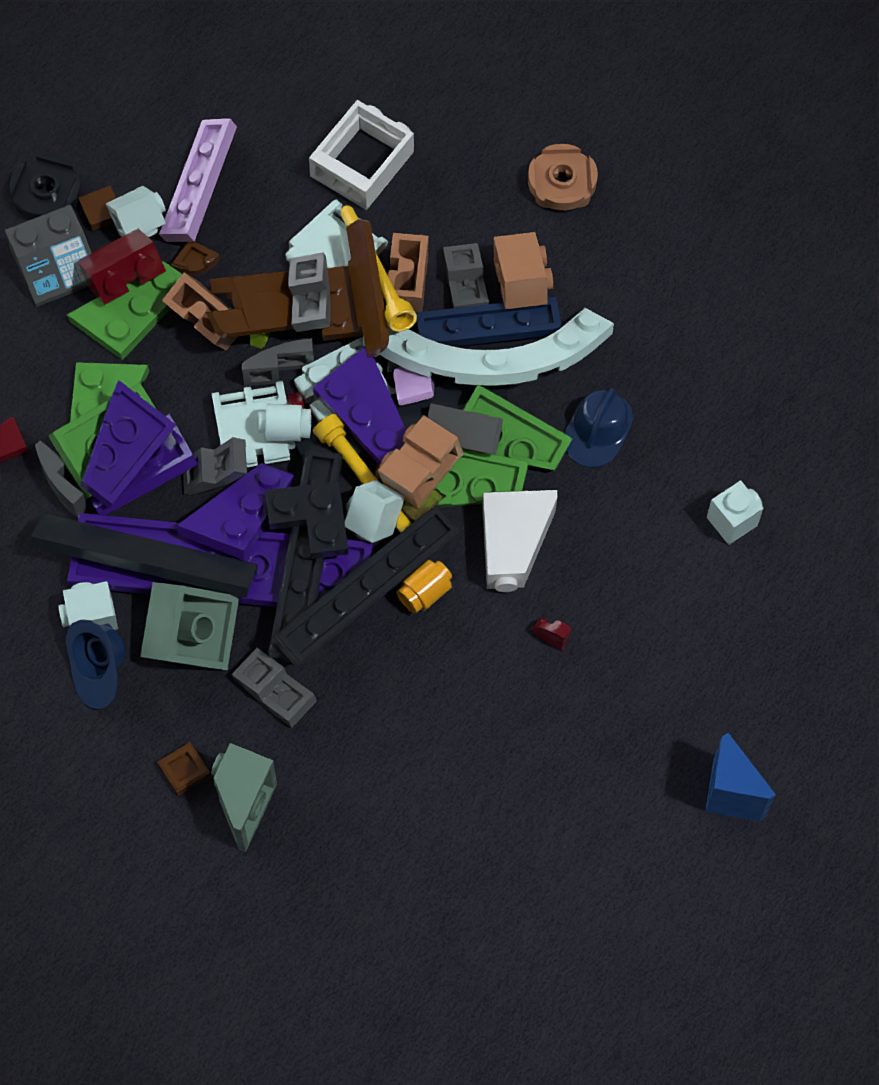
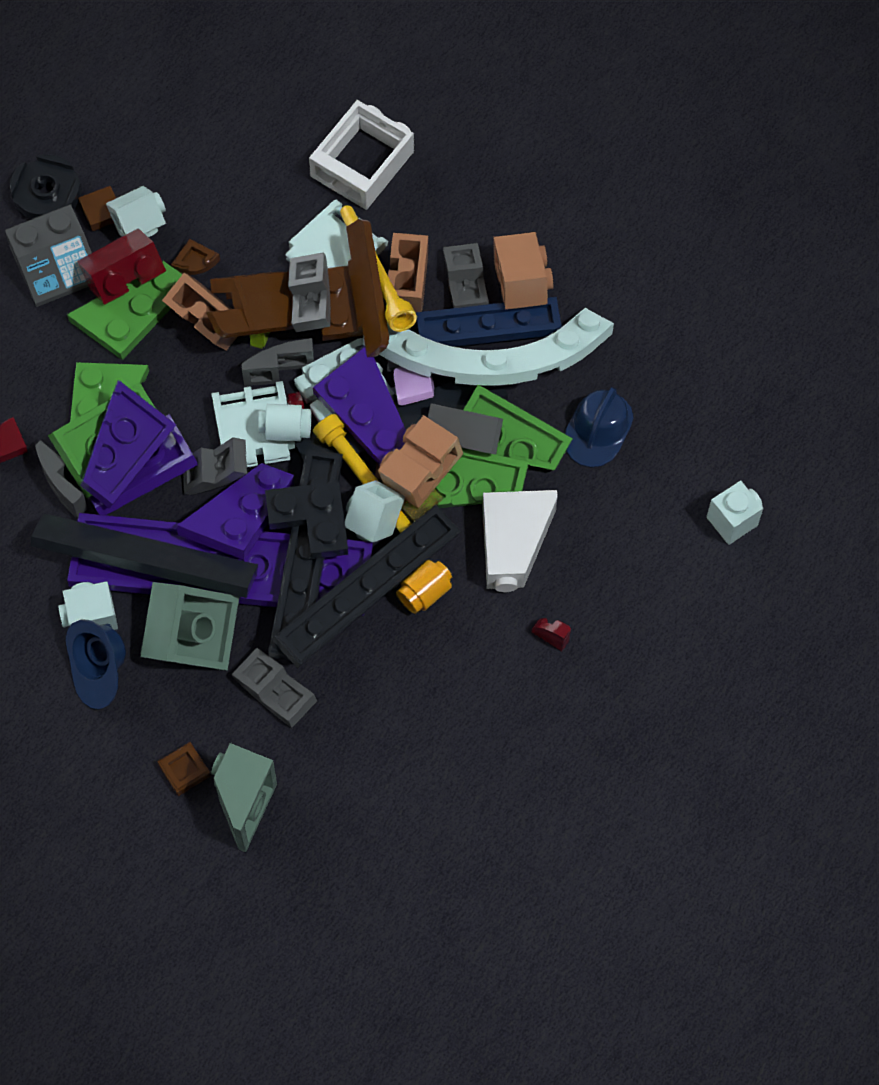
(198, 180): lavender plate -> none
(562, 195): nougat plate -> none
(736, 785): blue slope -> none

